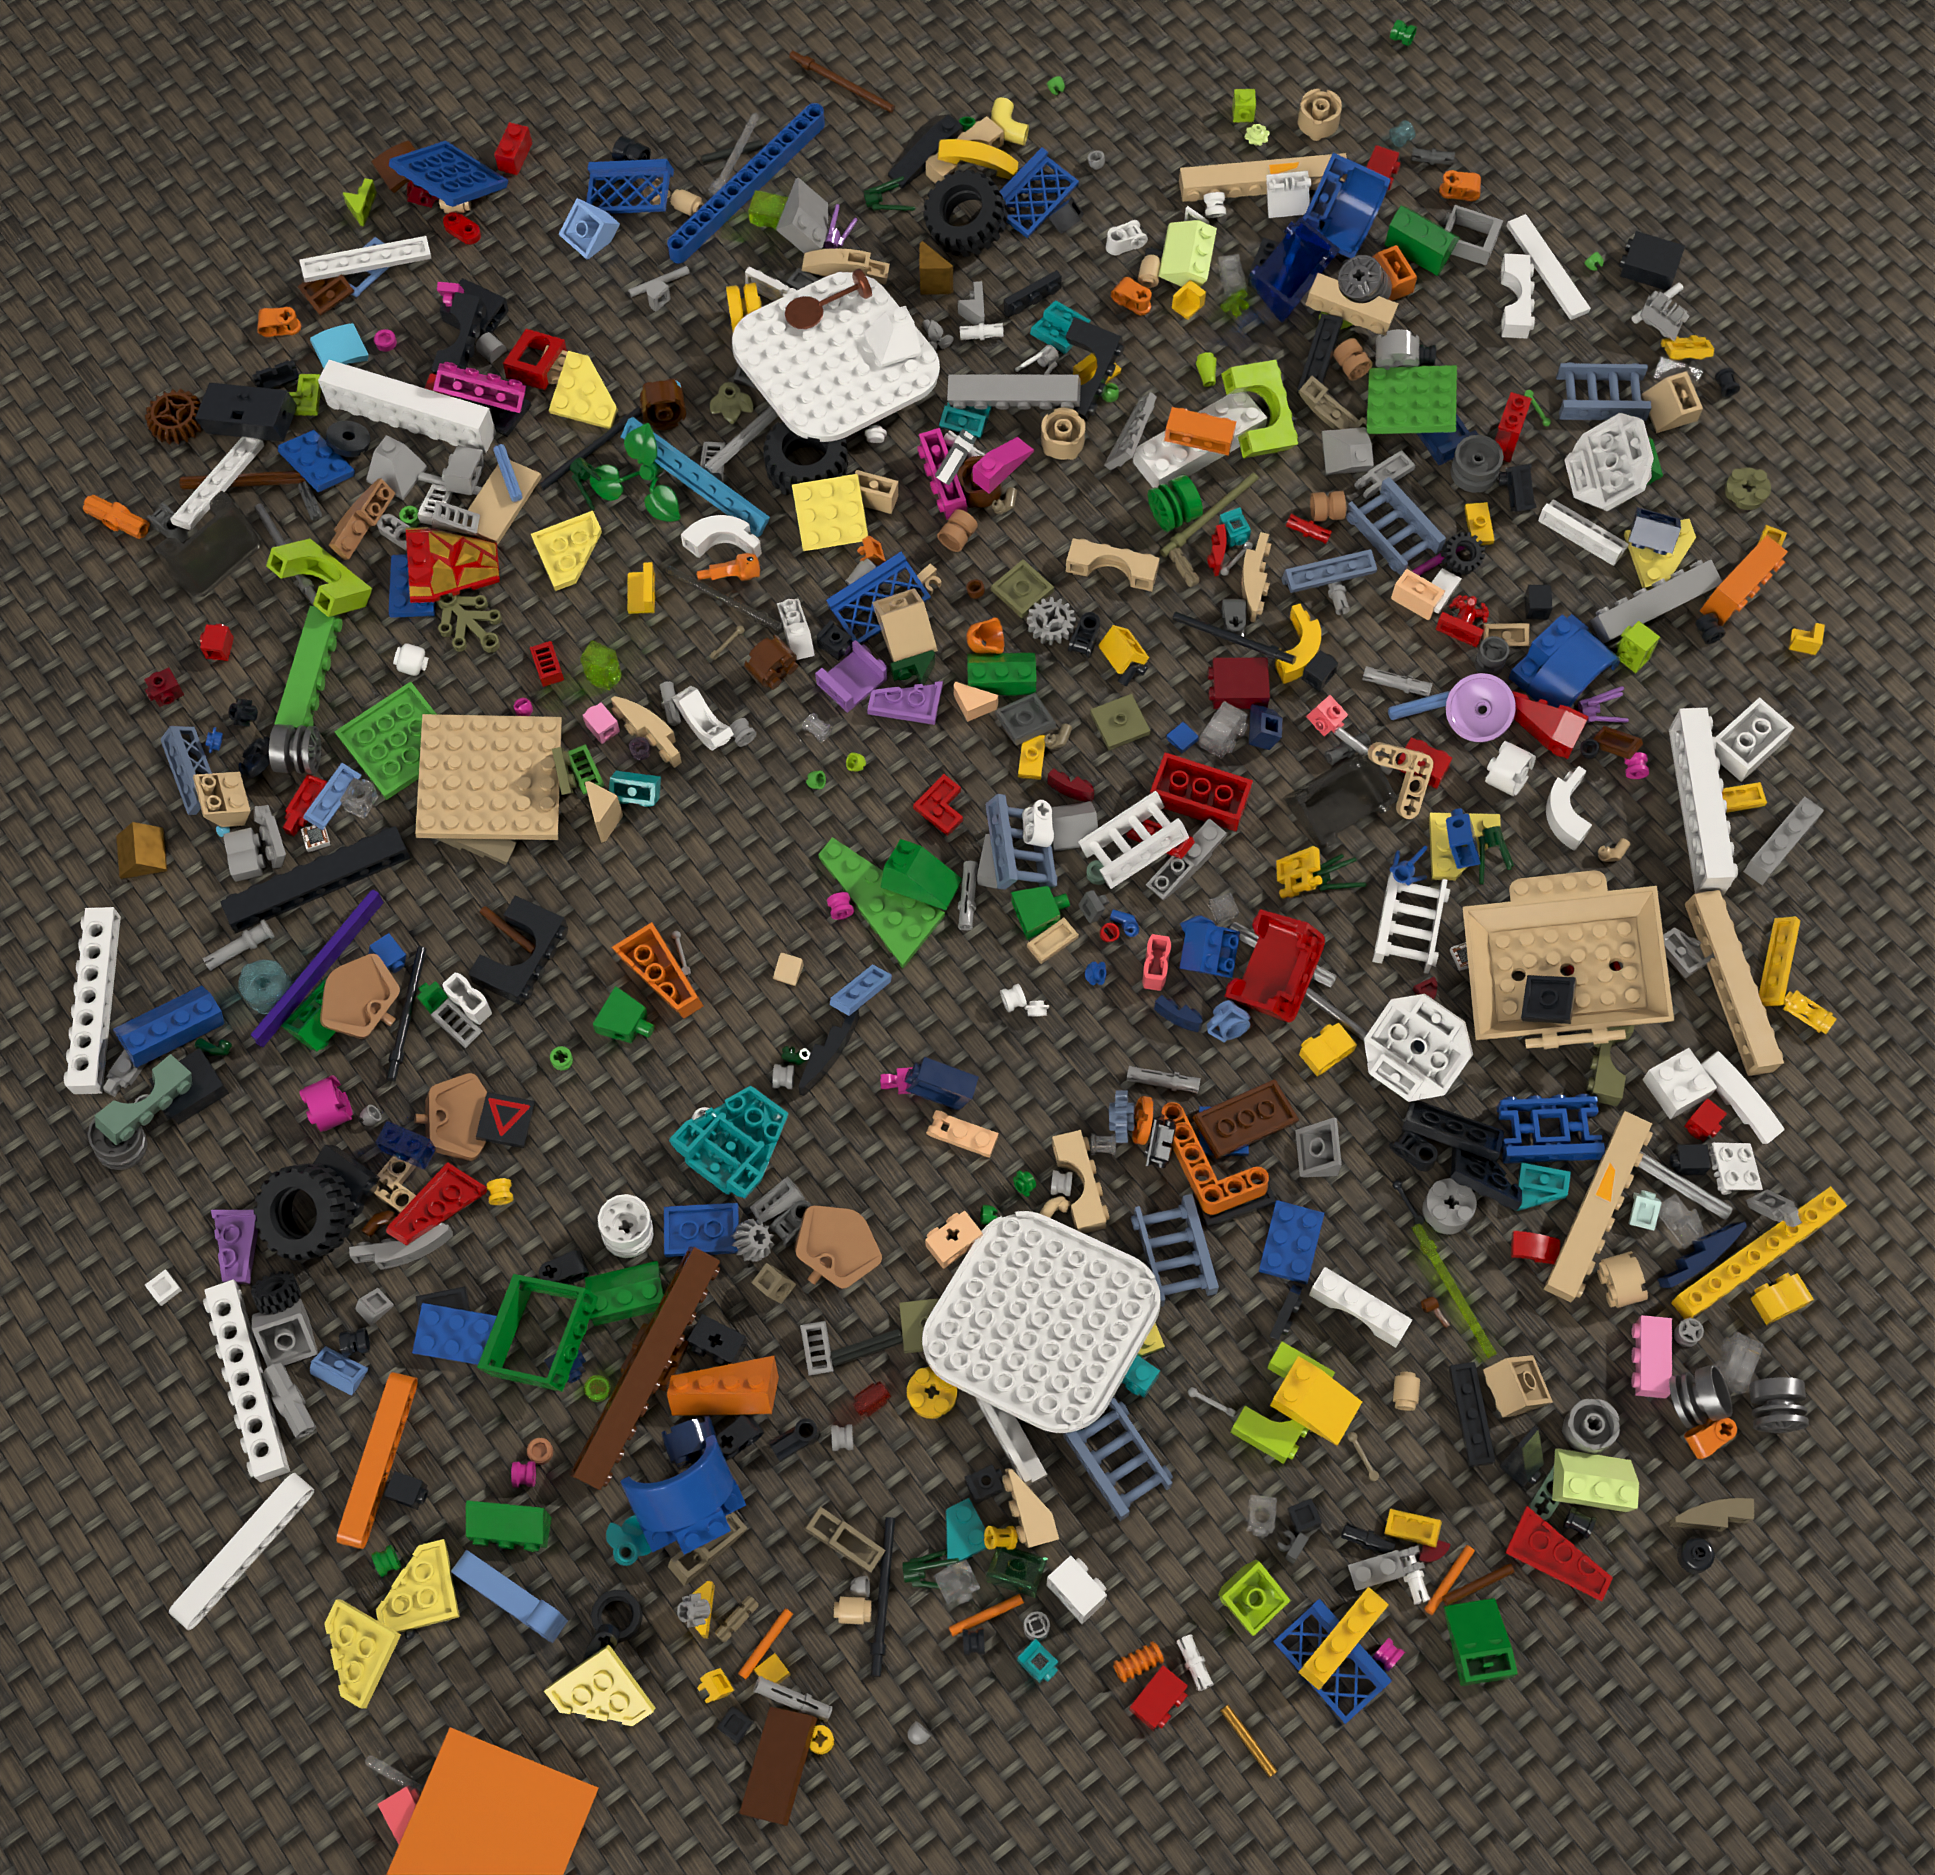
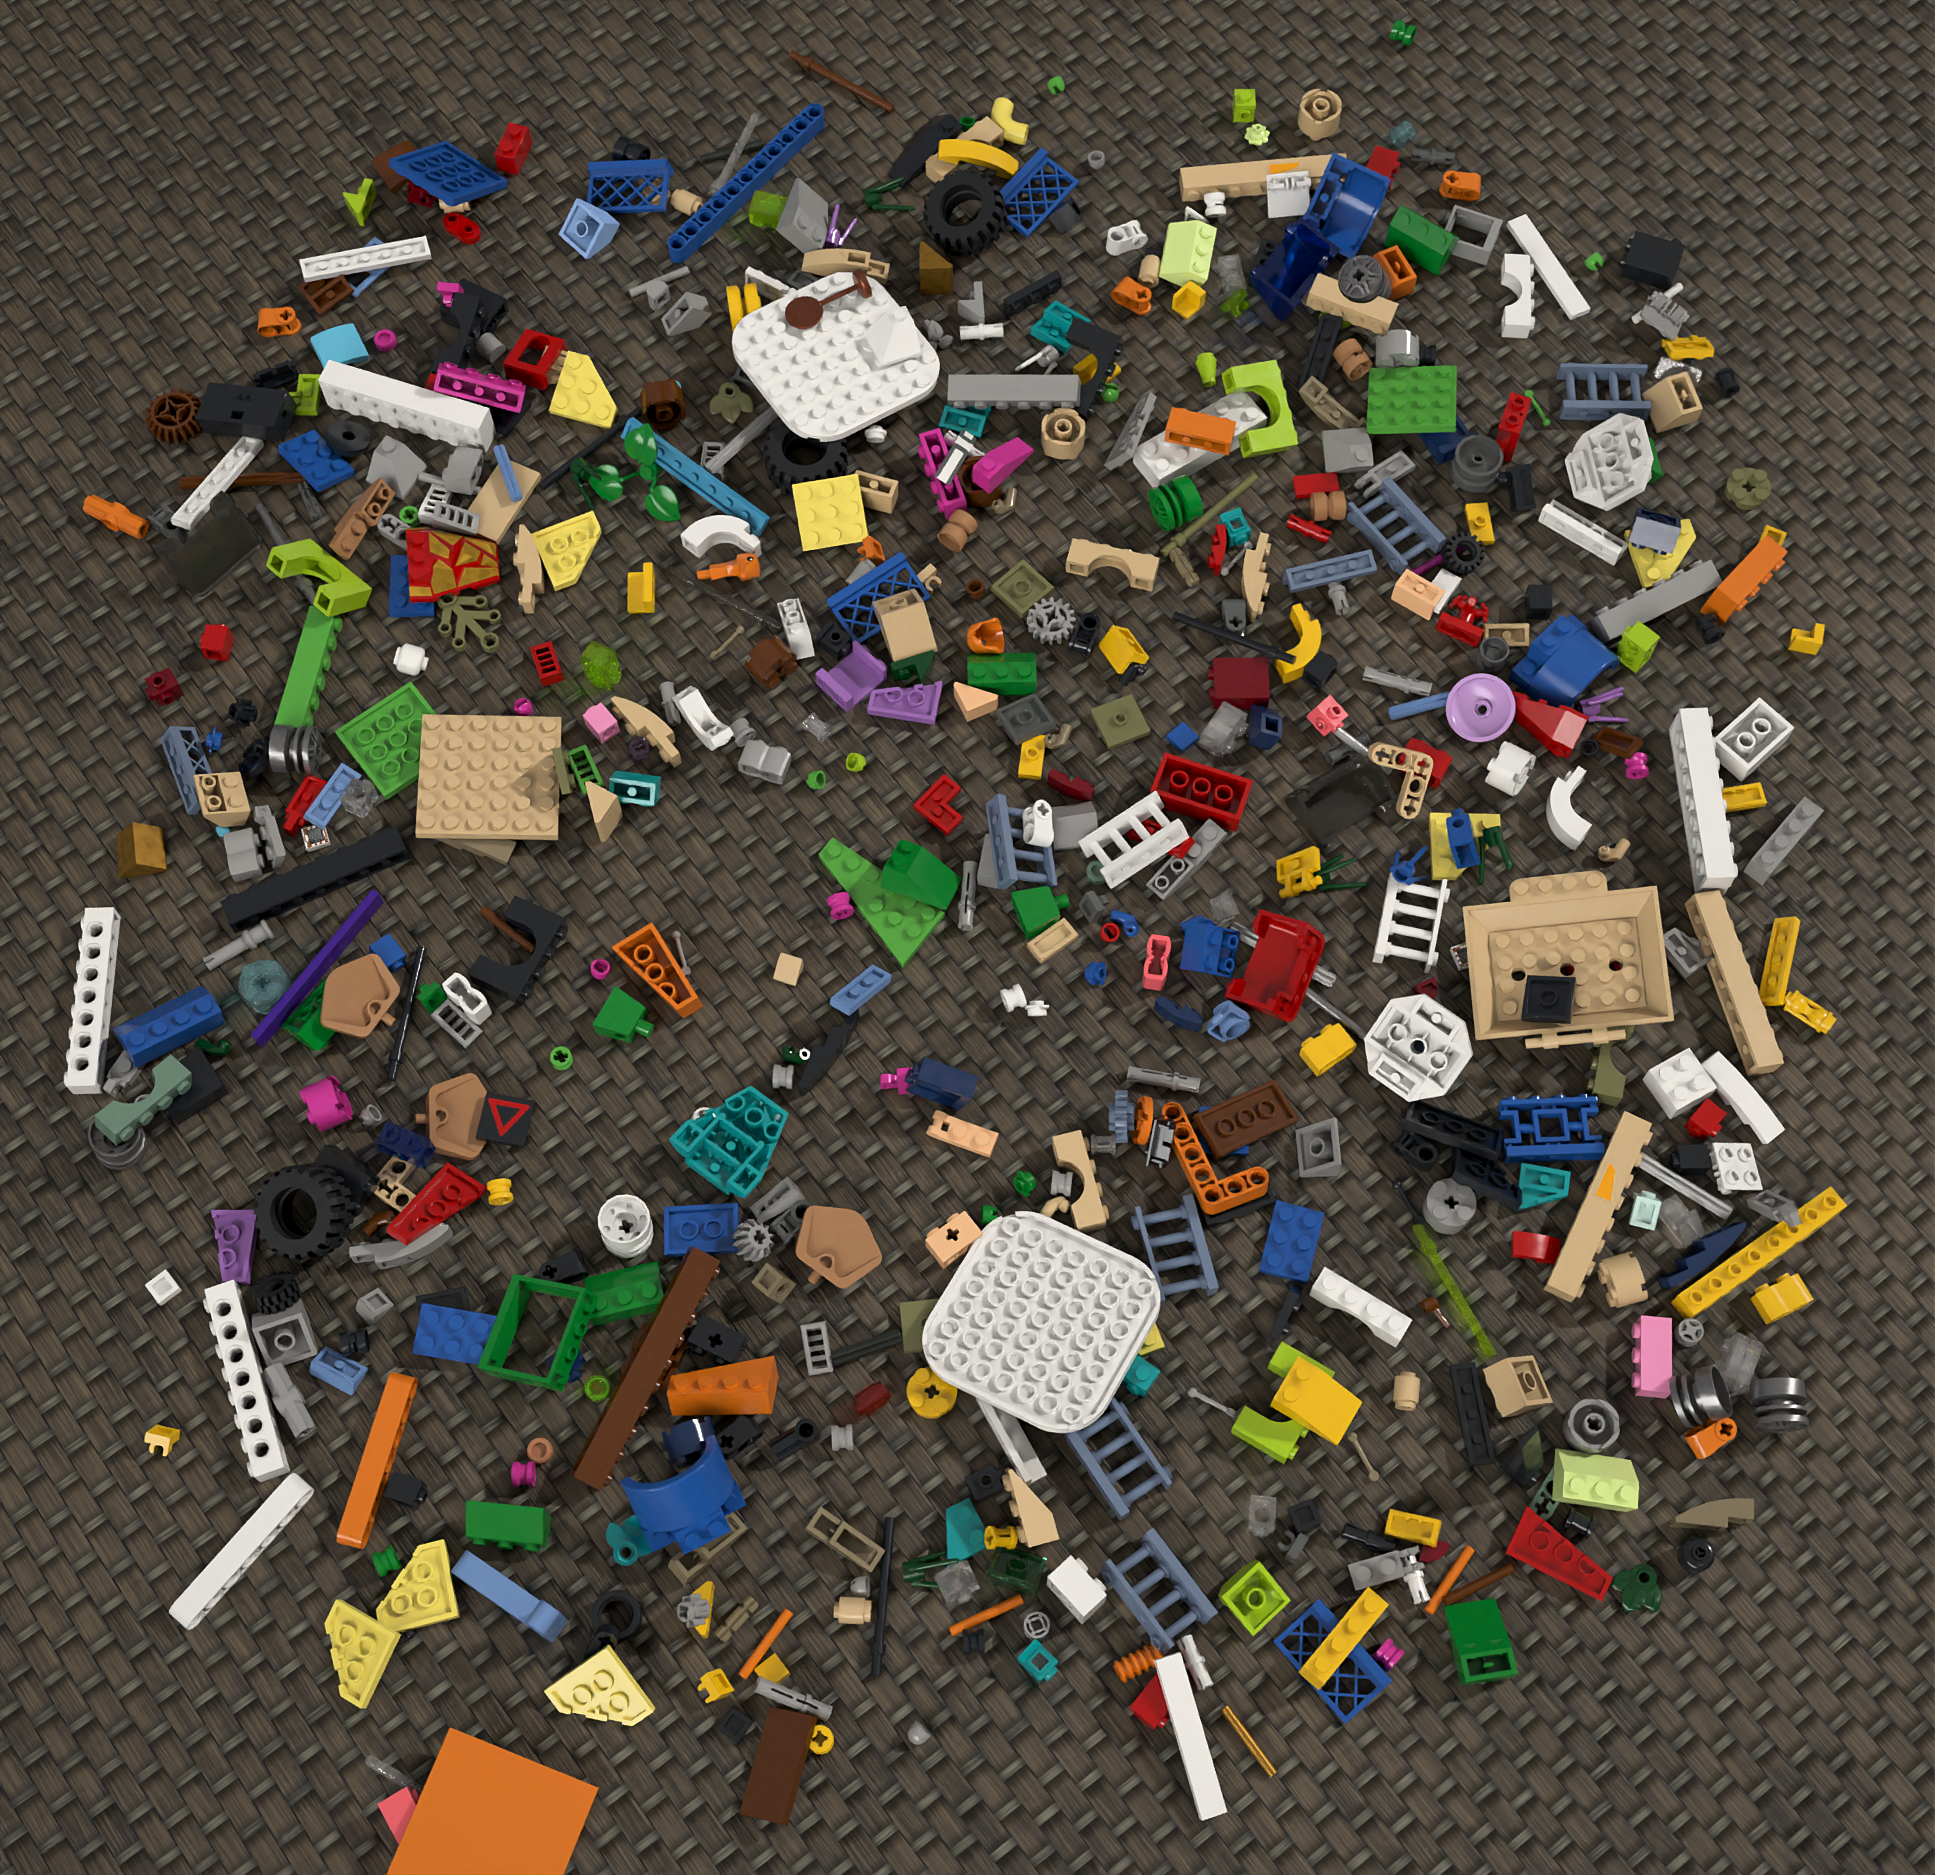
(163, 1437): none -> yellow tile
(529, 568): none -> tan slope
(603, 966): none -> dark pink hinge
(686, 314): none -> light grey slope
(765, 761): none -> light grey brick
(1169, 1568): none -> sand blue fence
(1190, 1736): none -> white tile
(1314, 483): none -> red tile
(1635, 1592): none -> dark green plate

